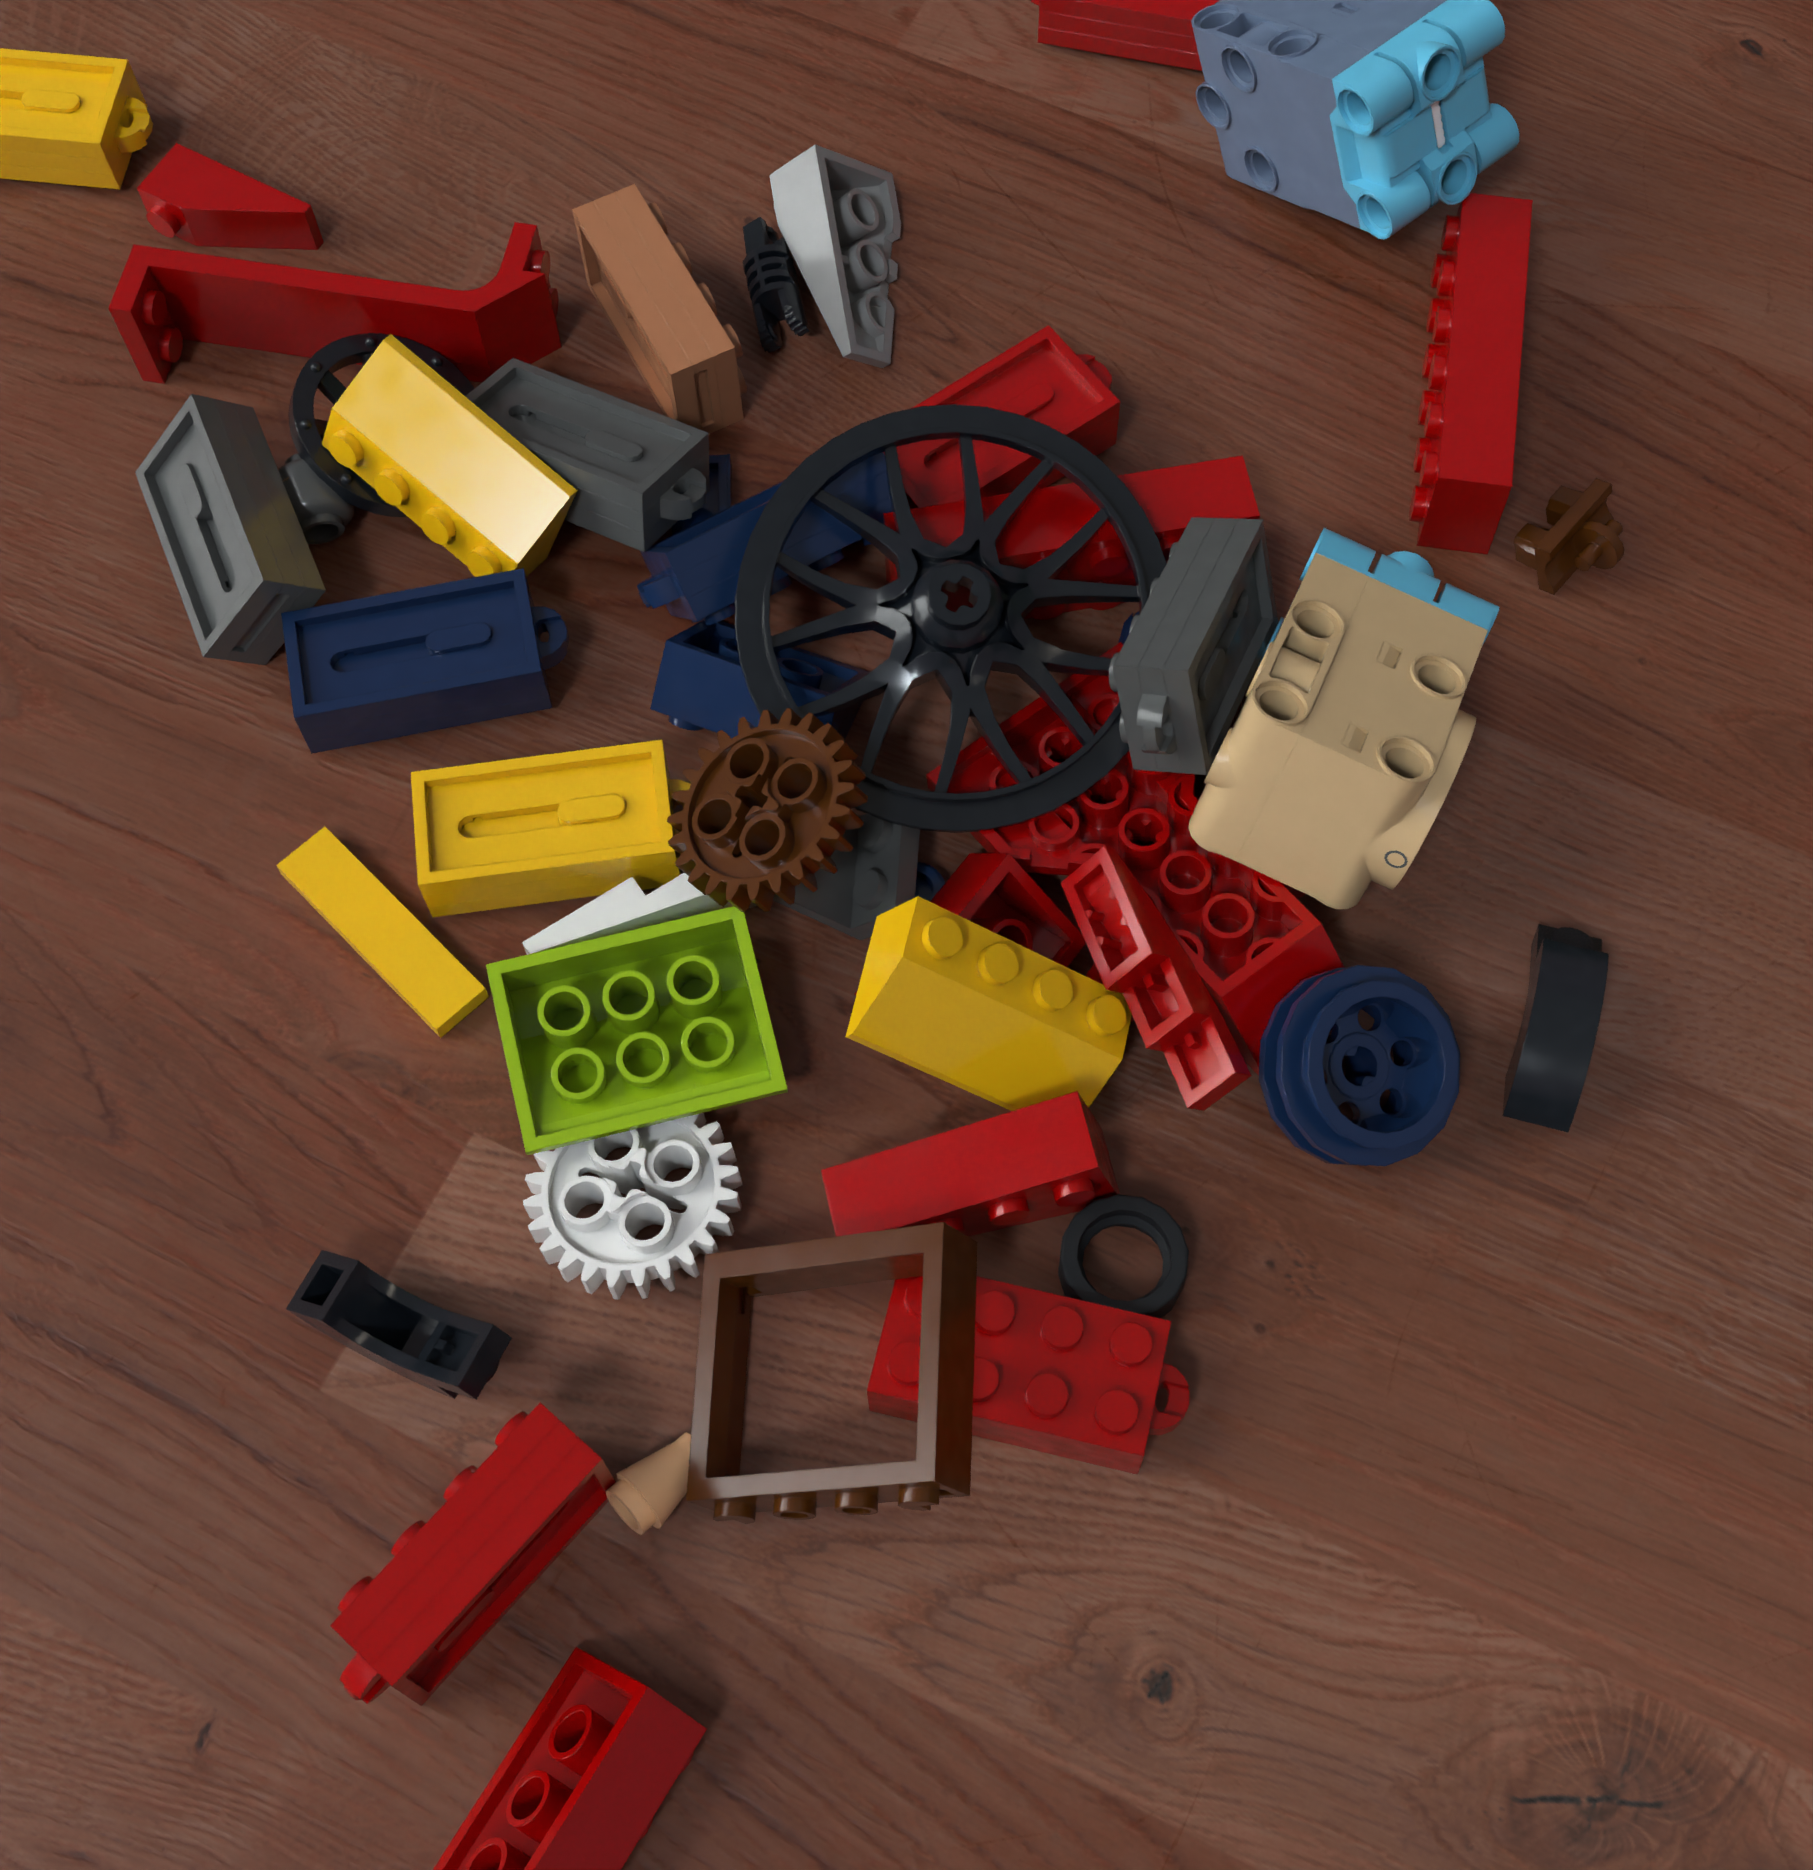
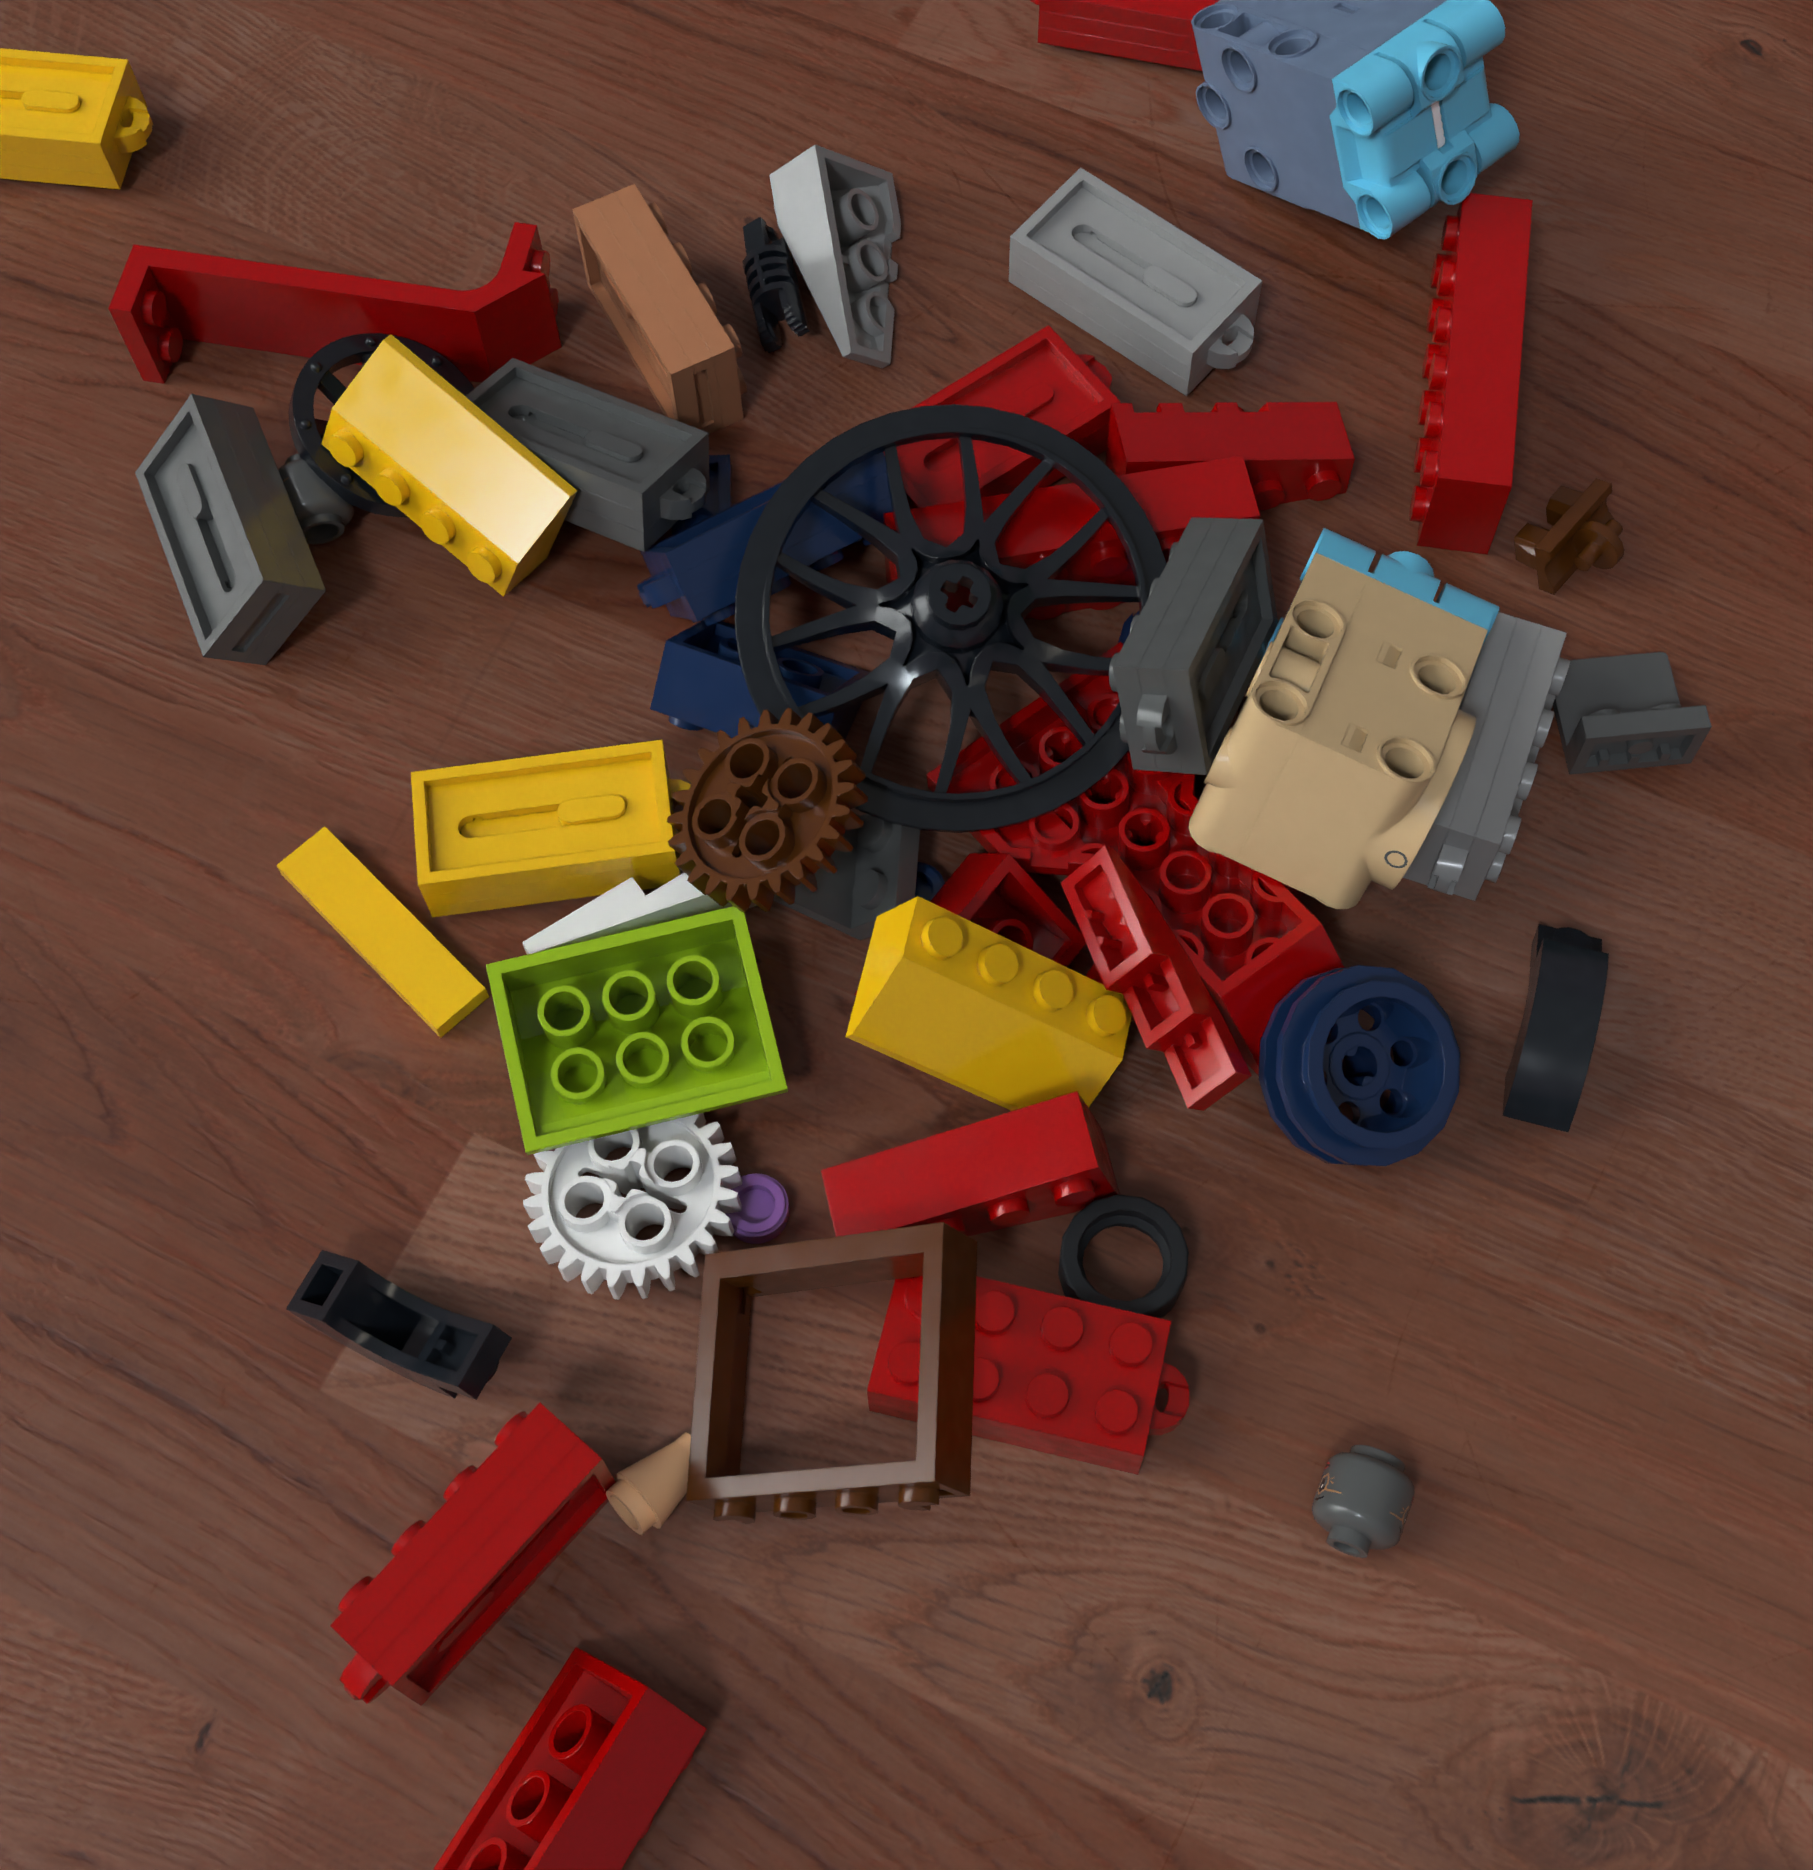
(223, 207): red slope -> none
(420, 660): dark blue piece -> none
(763, 1209): none -> medium lavender tile
(1136, 282): none -> light grey piece
(1287, 446): none -> red wedge
(1363, 1500): none -> dark grey head
(1512, 704): none -> light grey piece
(1626, 715): none -> dark grey bracket

